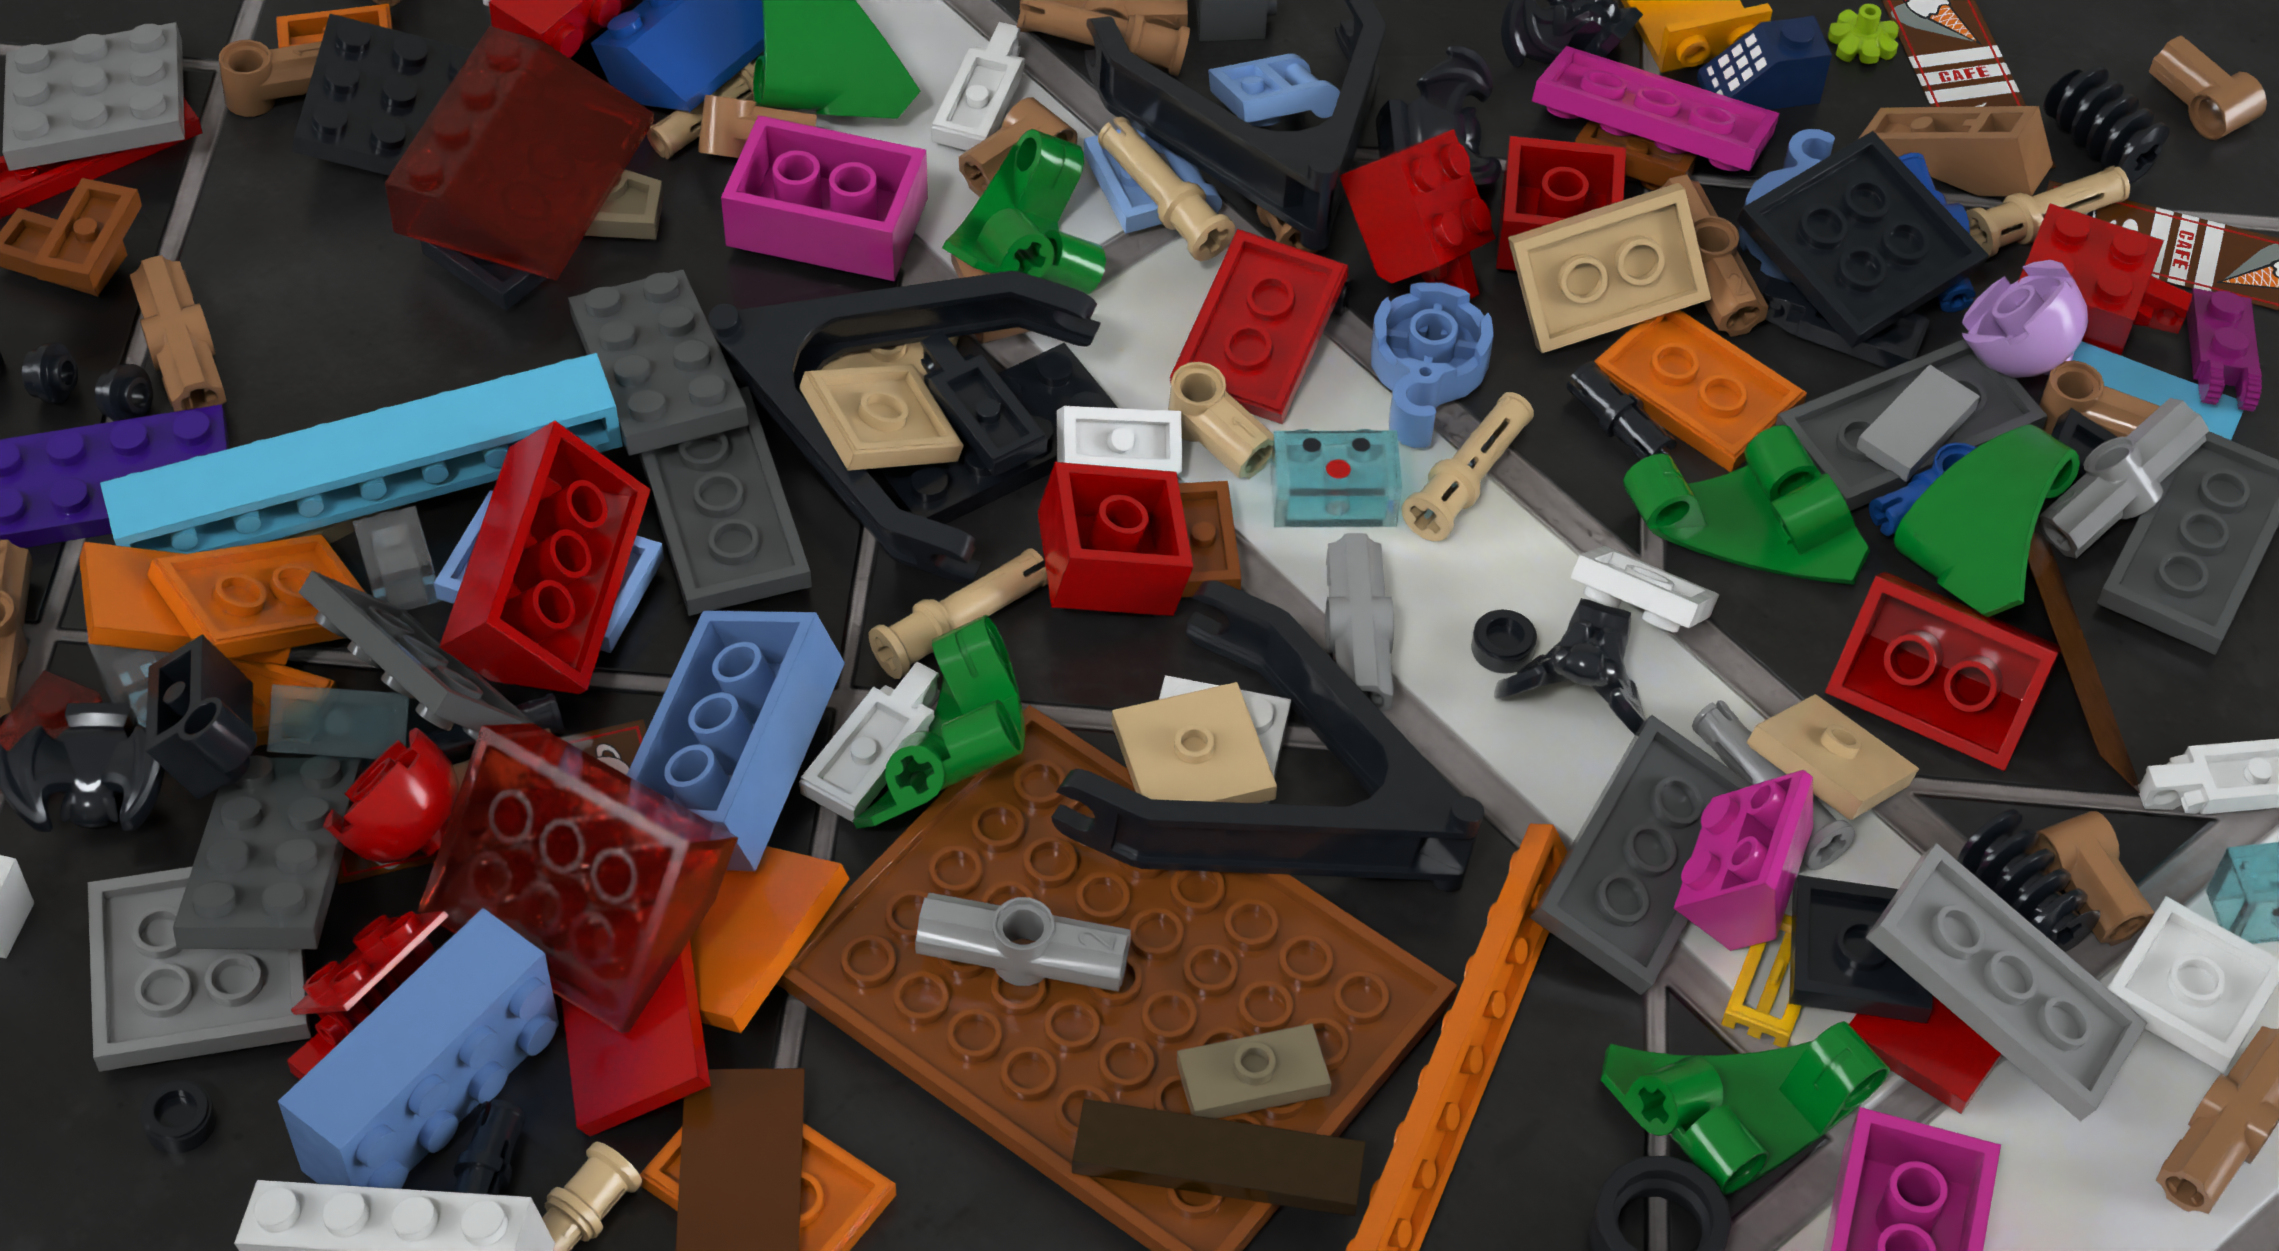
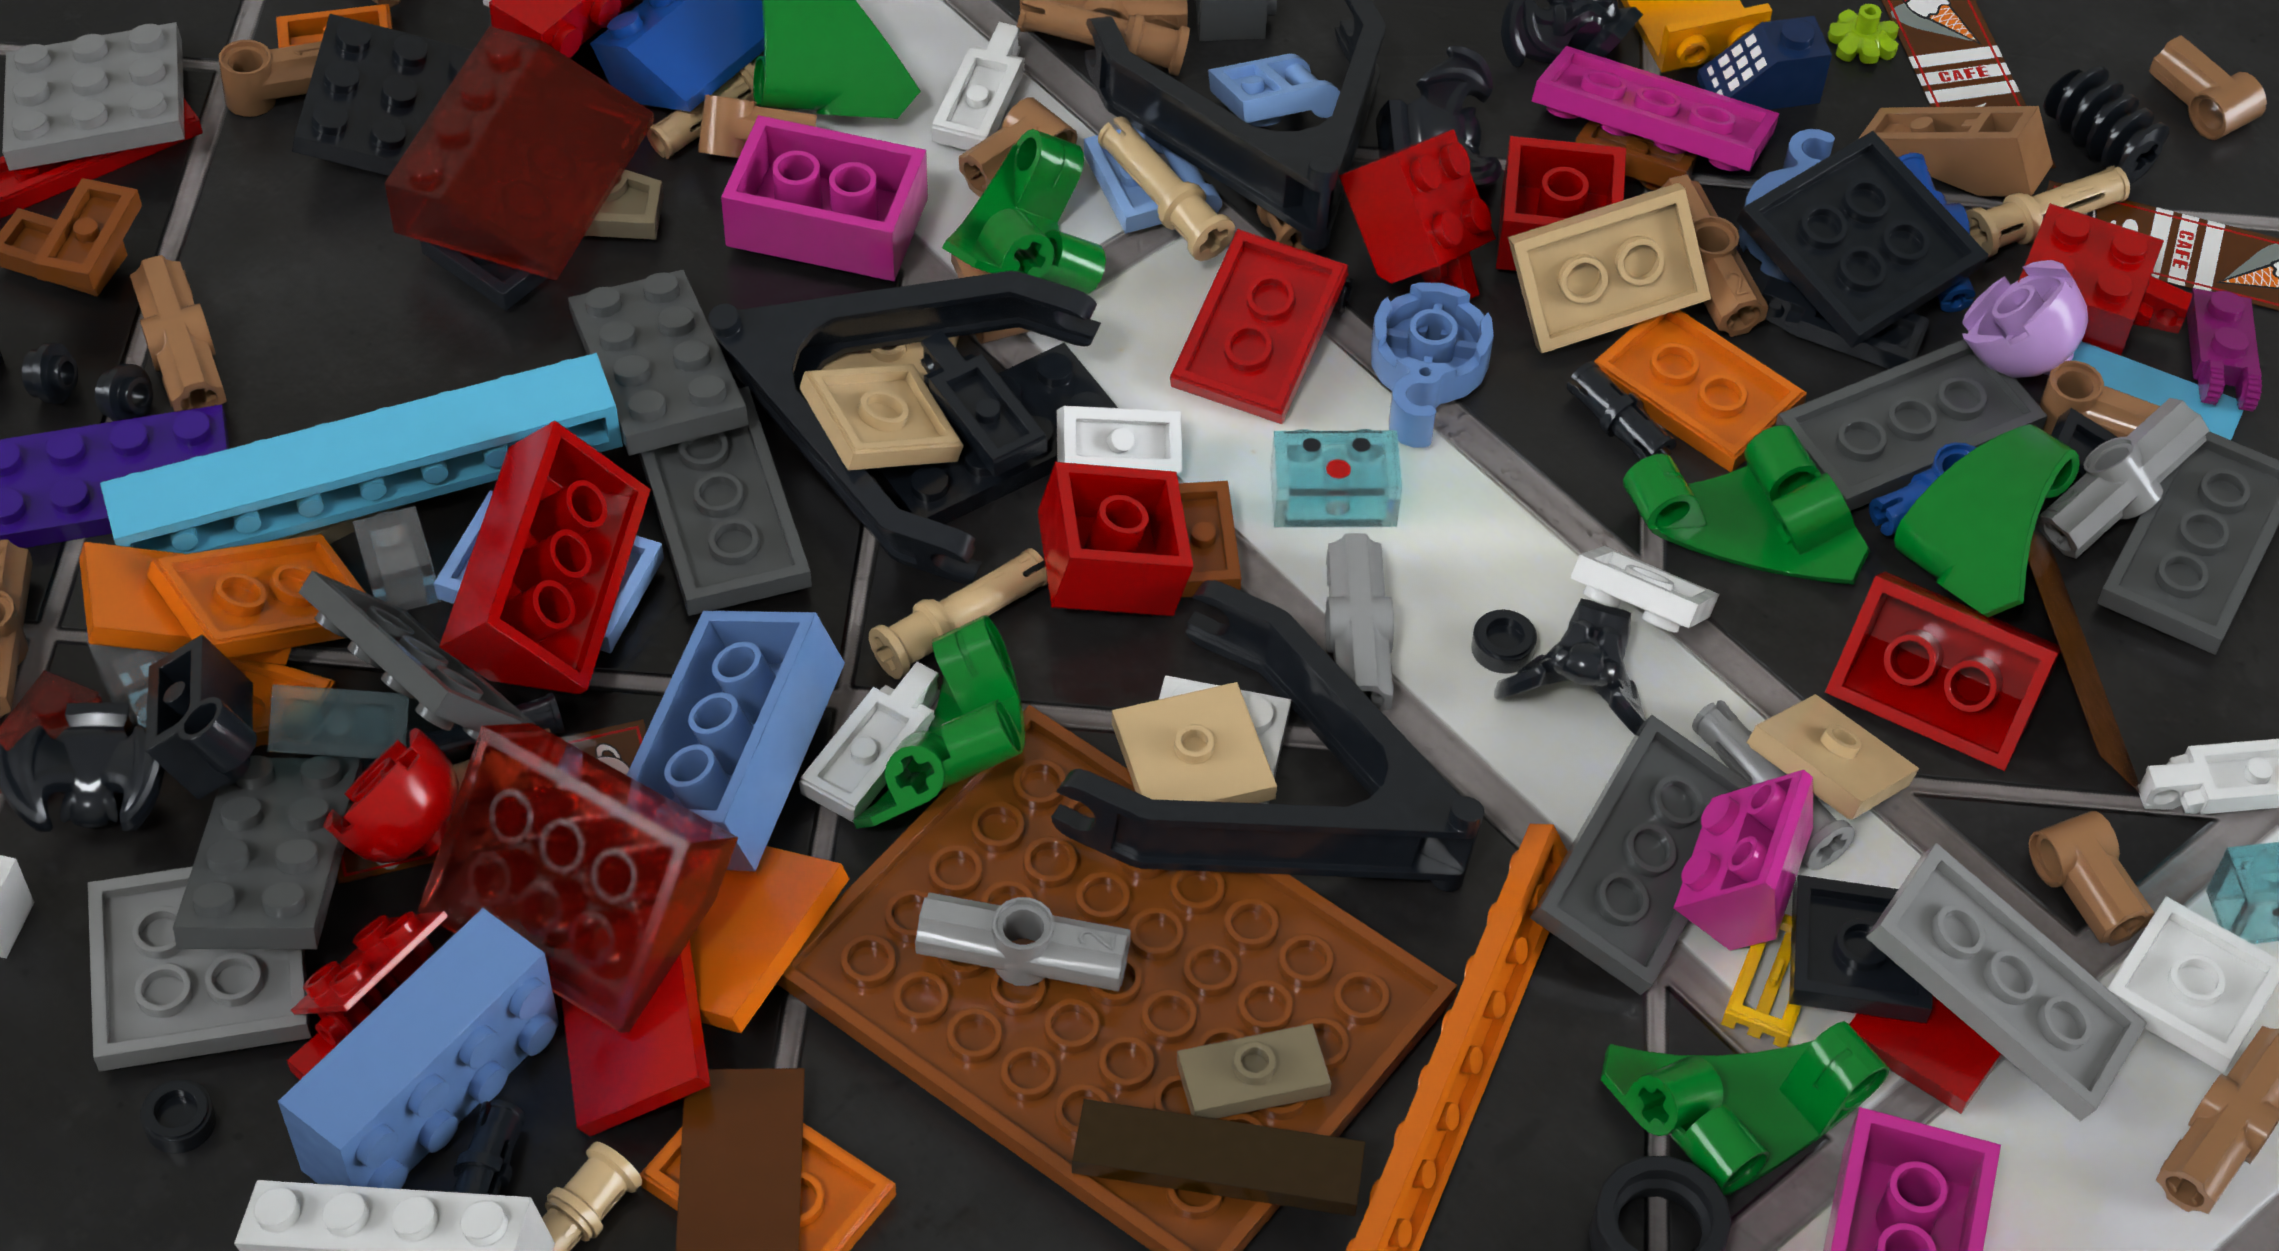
(1219, 420): tan piece -> none
(1438, 495): tan pin -> none
(1918, 422): light grey tile -> none
(2020, 879): black piece -> none

